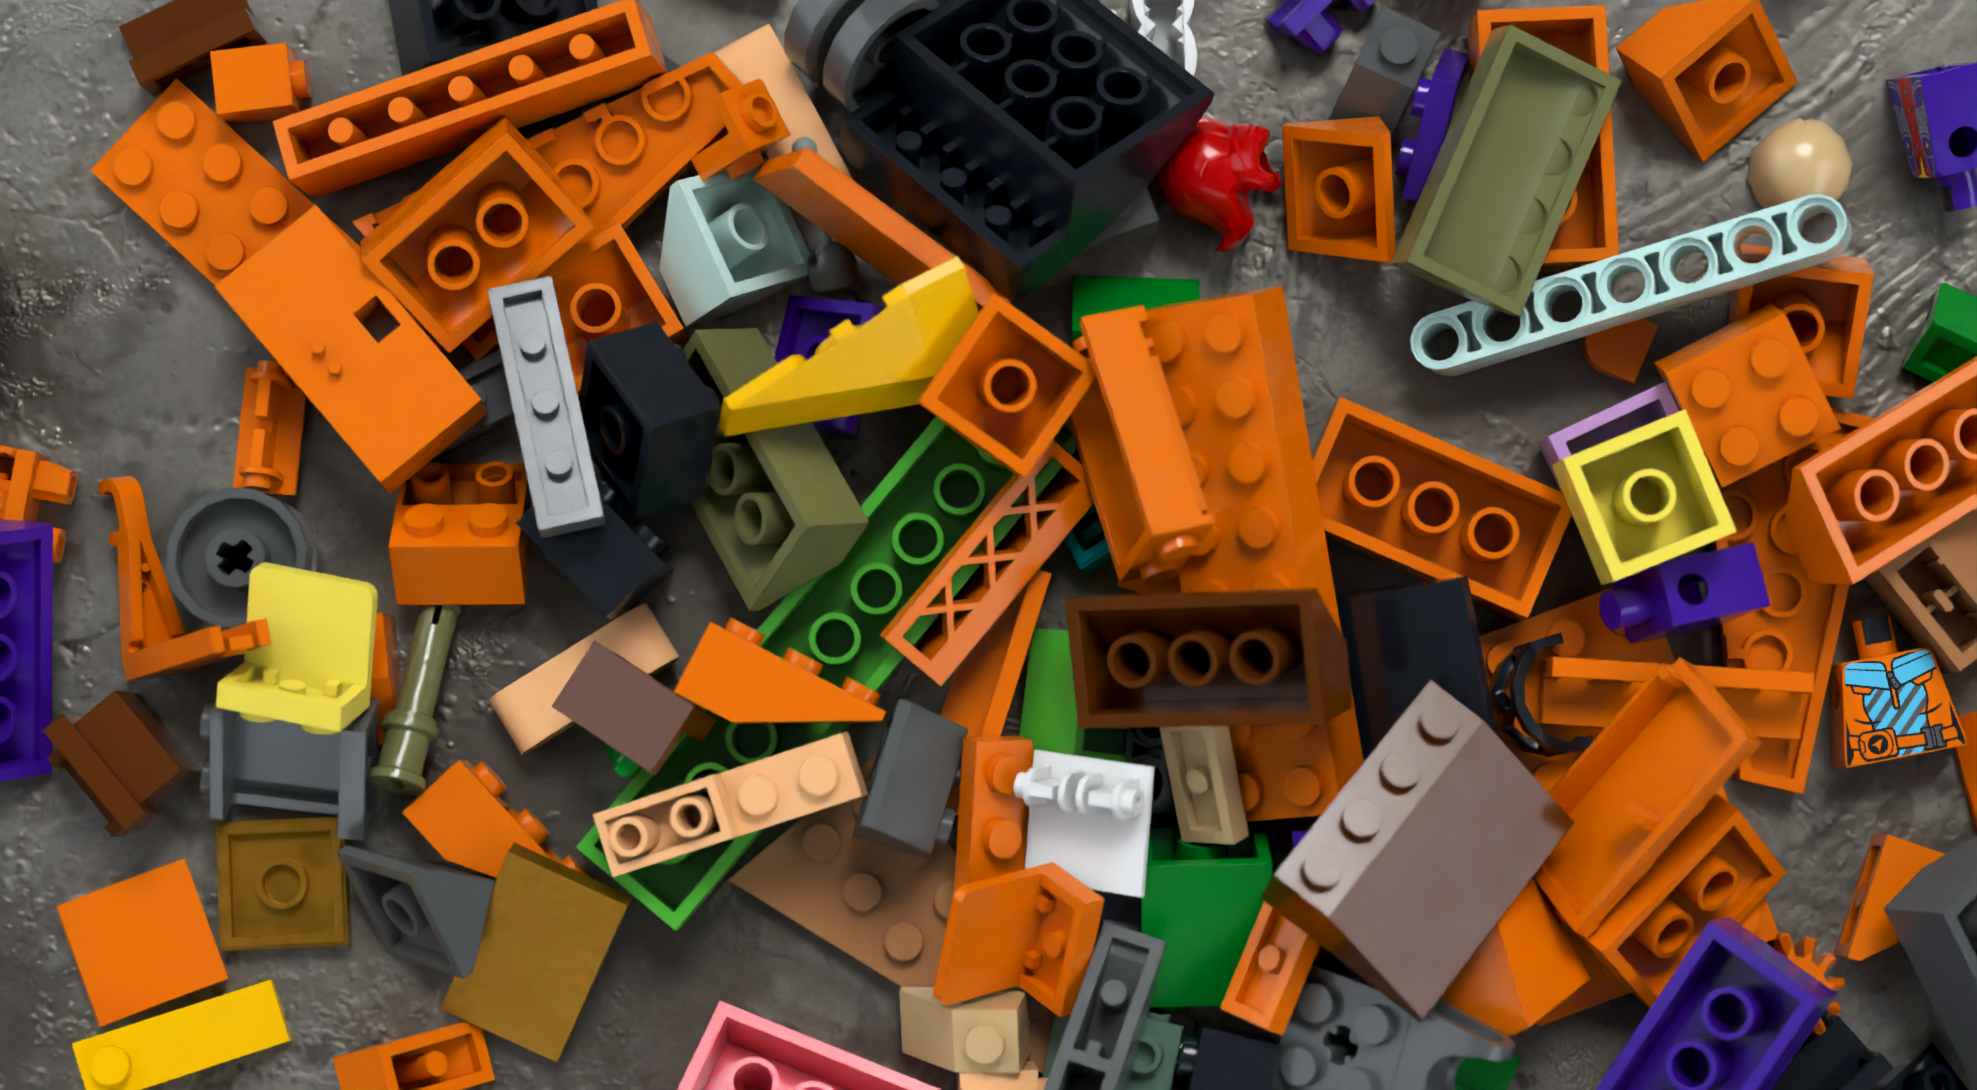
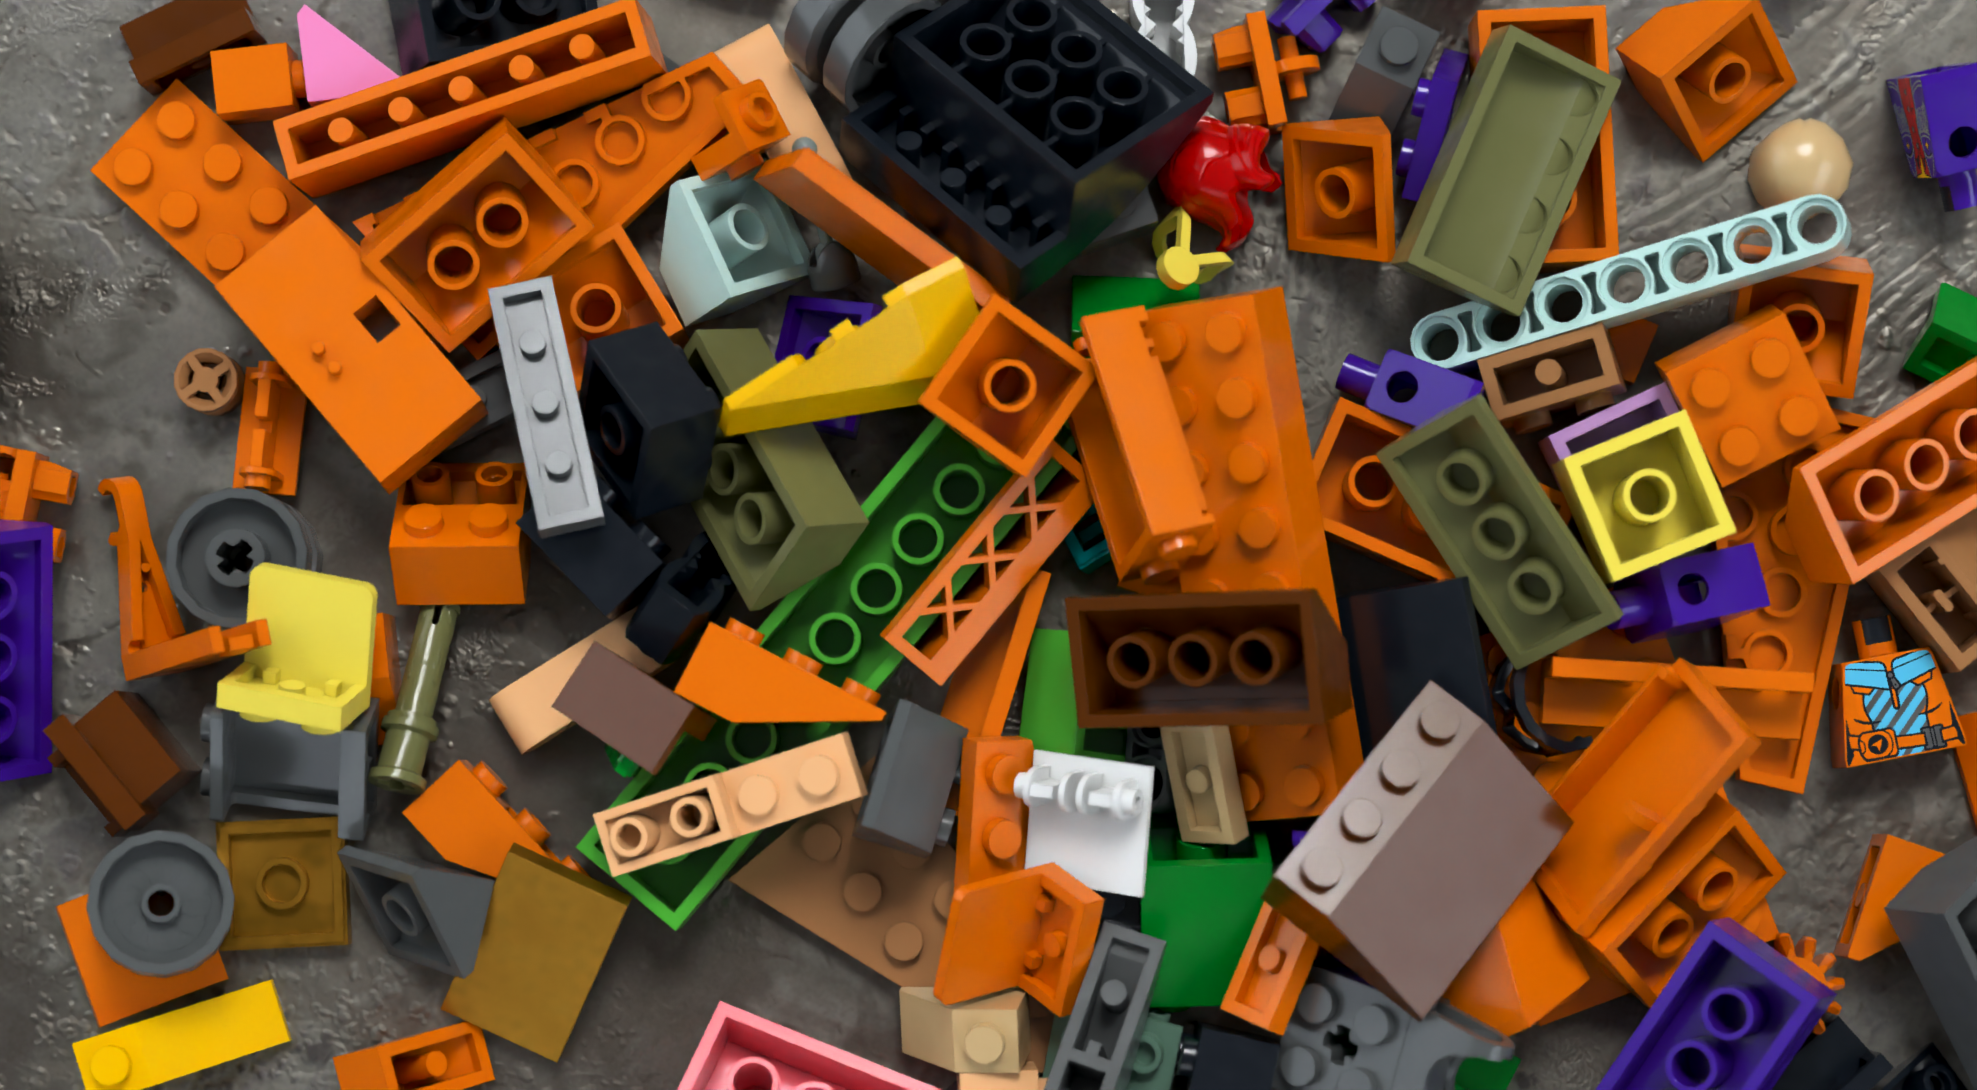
(160, 865): none -> dark grey wheel
(202, 372): none -> medium nougat wheel
(334, 62): none -> bright pink slope
(681, 602): none -> black brick
(1177, 265): none -> light yellow piece
(1252, 47): none -> orange hips
(1377, 384): none -> dark purple torso
(1499, 531): none -> olive slope
(1552, 377): none -> medium nougat brick

